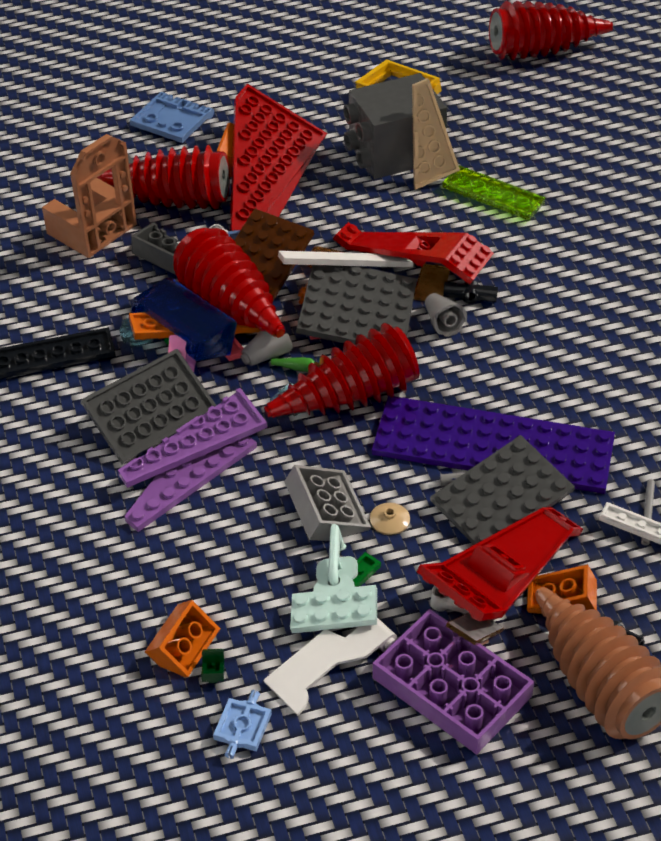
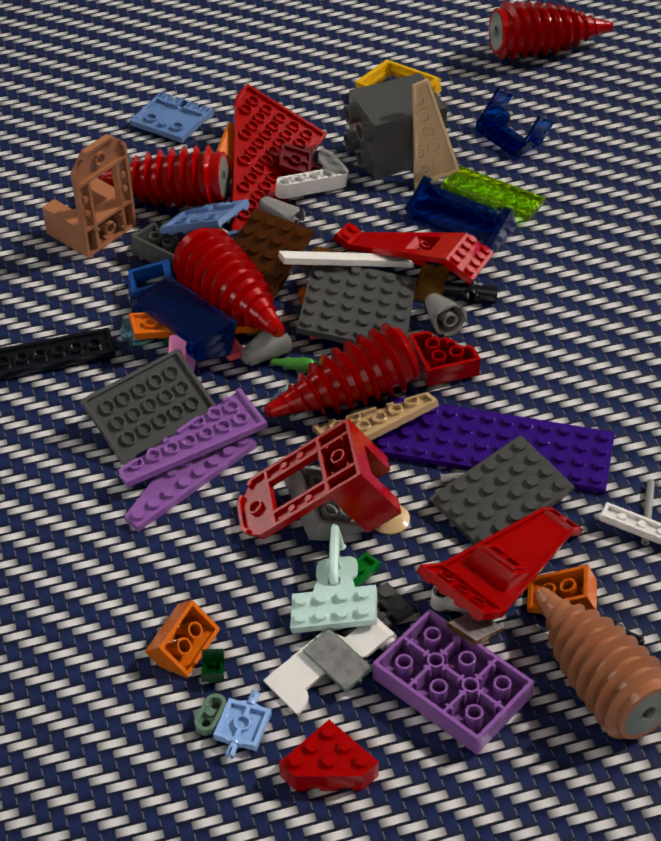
(146, 273): none -> blue window
(208, 216): none -> medium blue hinge
(208, 715): none -> sand green plate
(282, 209): none -> light grey cone
(294, 159): none -> dark red plate
(329, 762): none -> red brick
(330, 177): none -> white beam
(337, 660): none -> flat silver piece
(350, 478): none -> red bracket
(376, 422): none -> tan wing
(393, 605): none -> dark grey plate
(443, 359): none -> red brick
(460, 215): none -> clear blue windscreen
(494, 127): none -> clear blue windscreen

